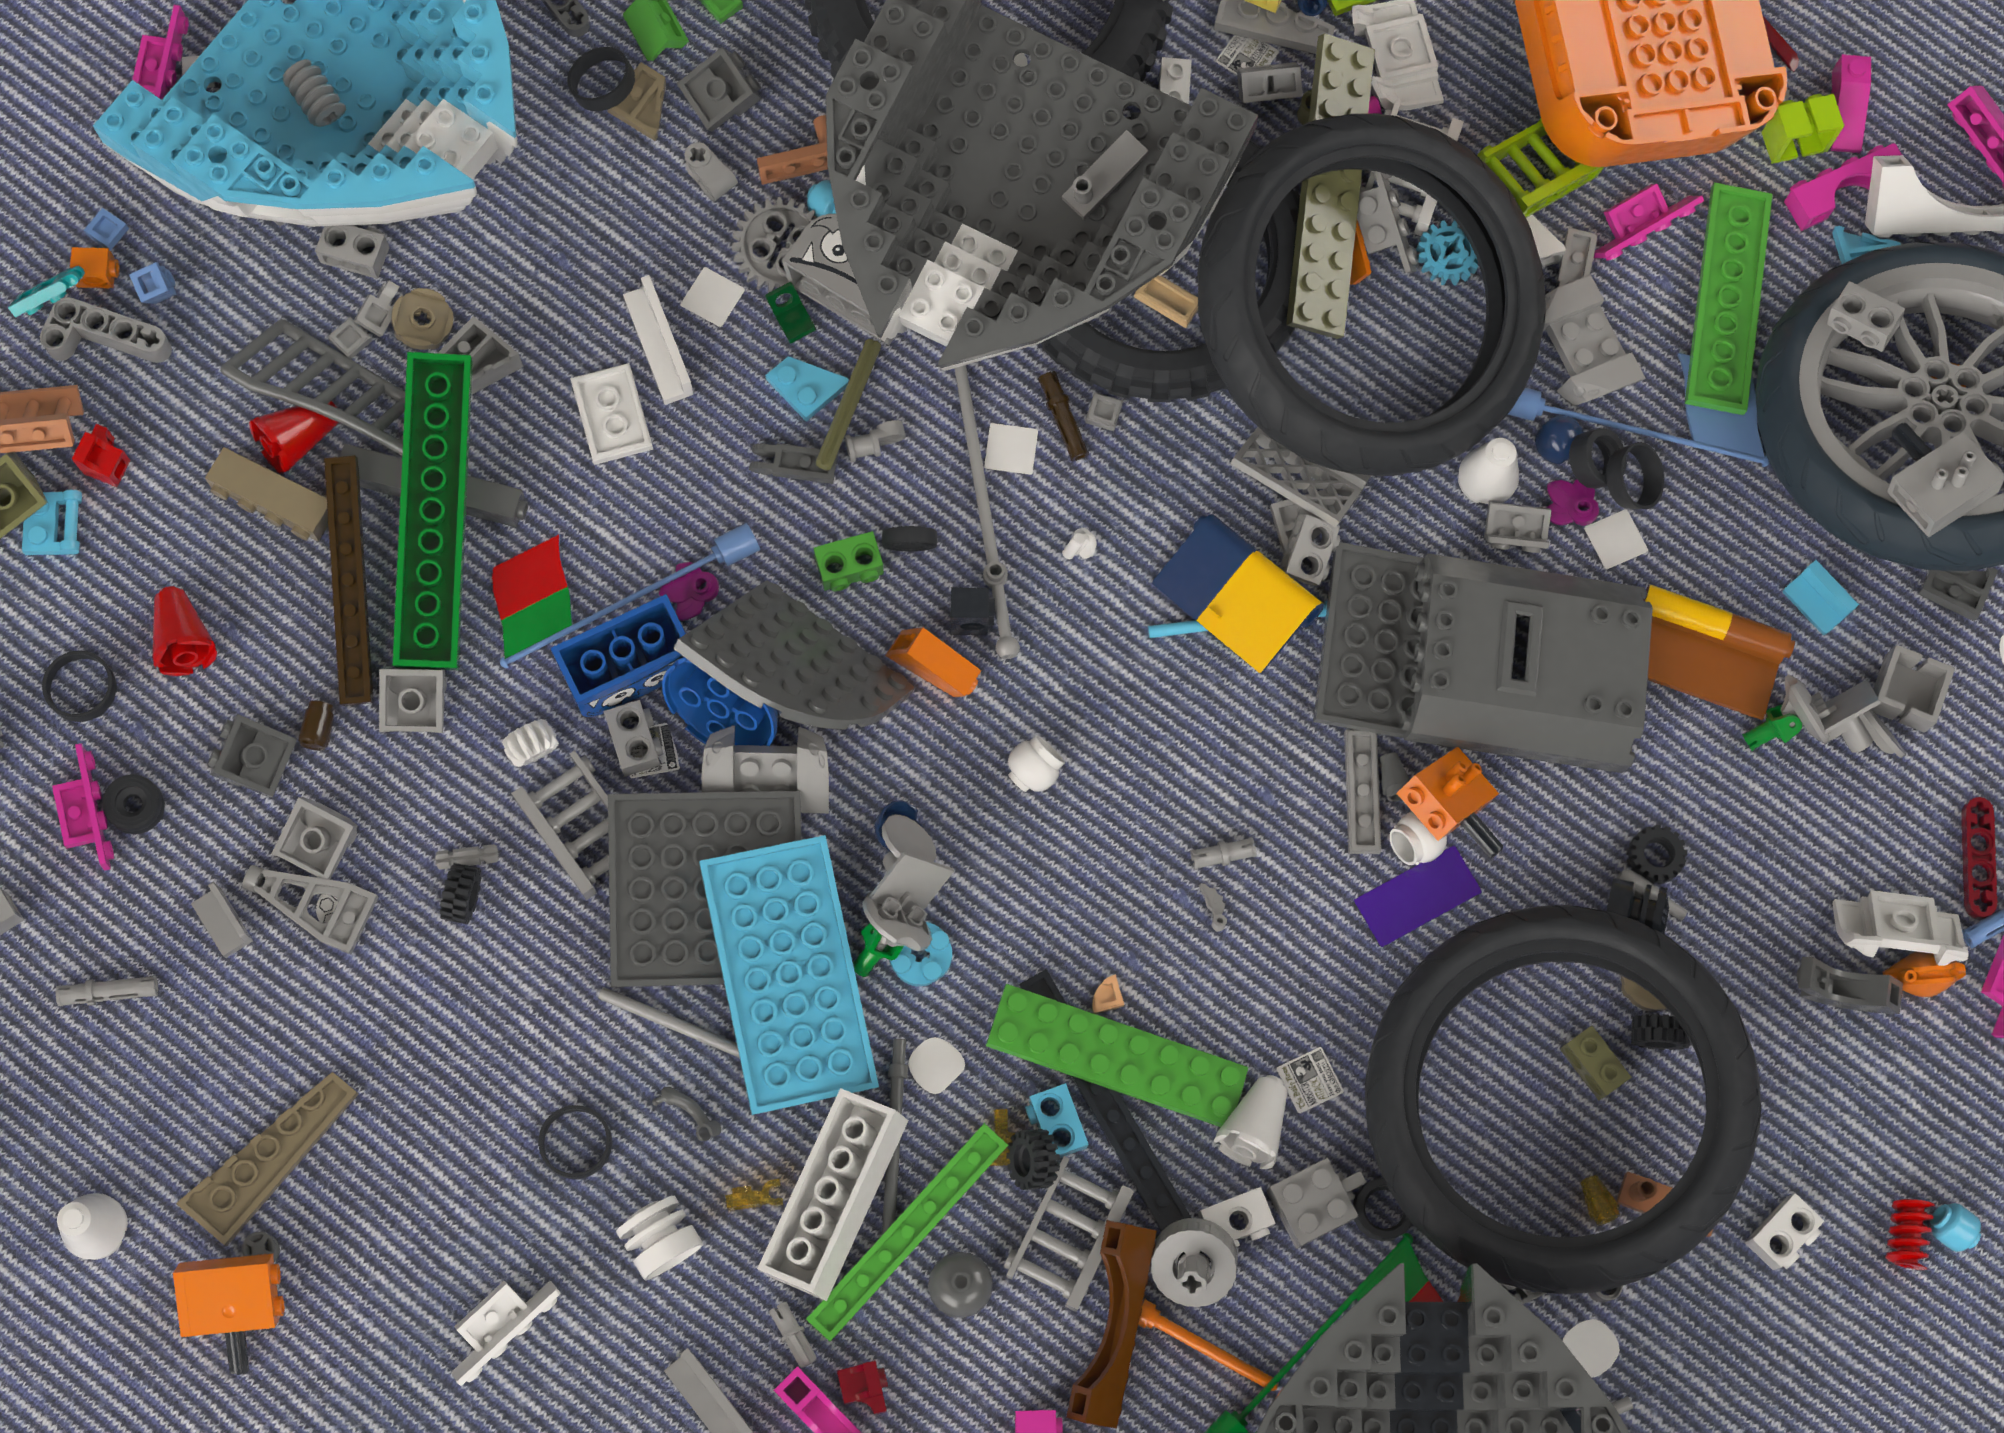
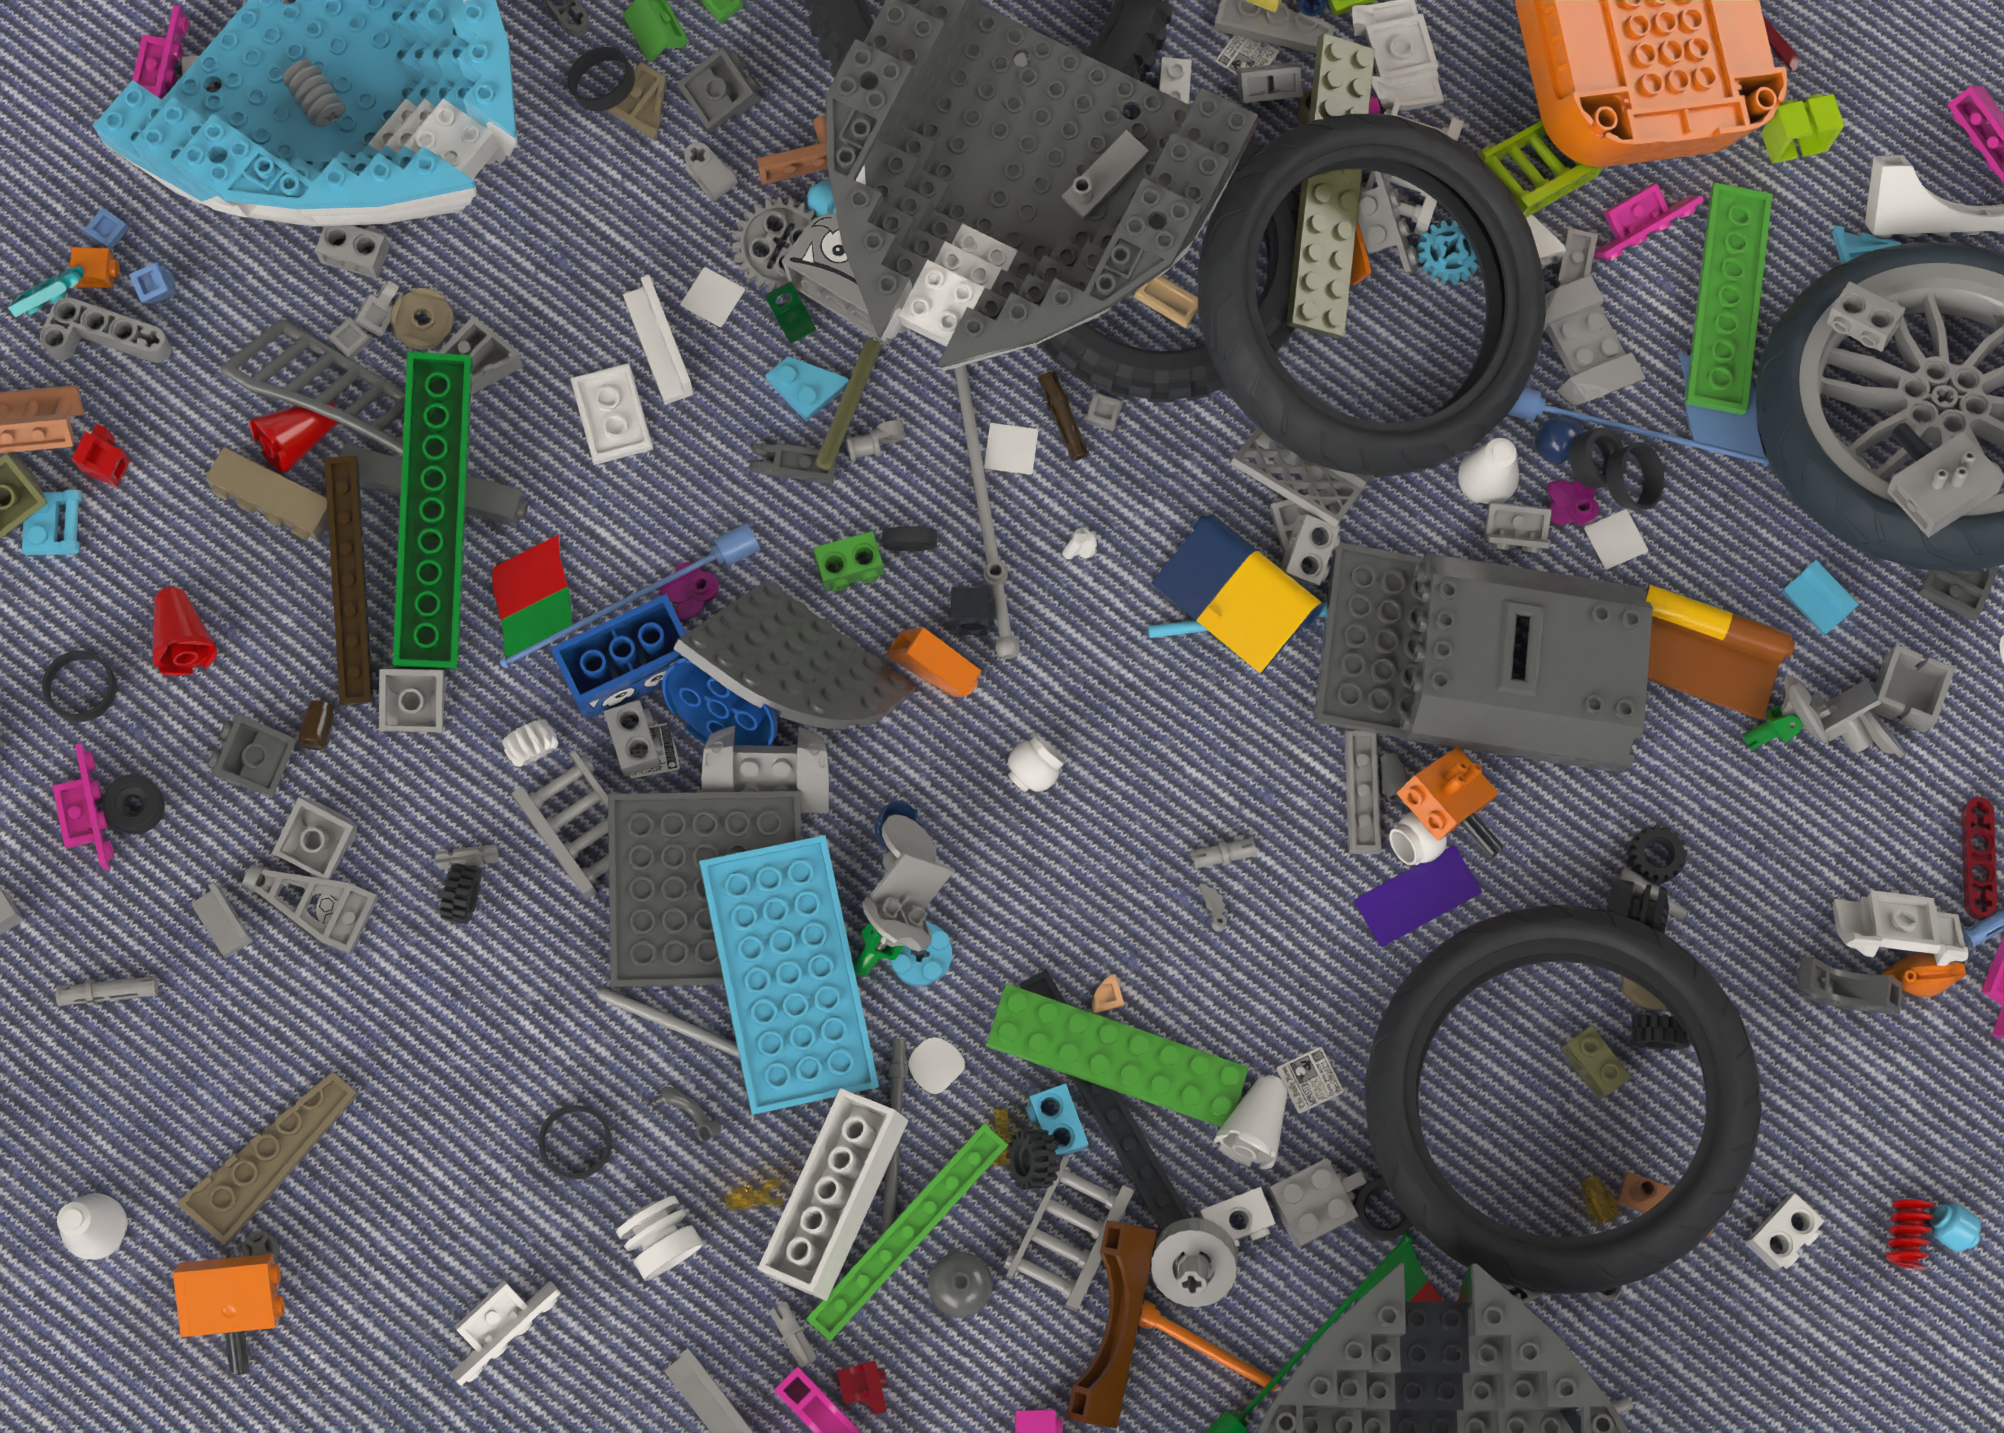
(1593, 1346): white sticker -> none
(1814, 200): dark pink arch -> none
(1851, 90): dark pink slope -> none

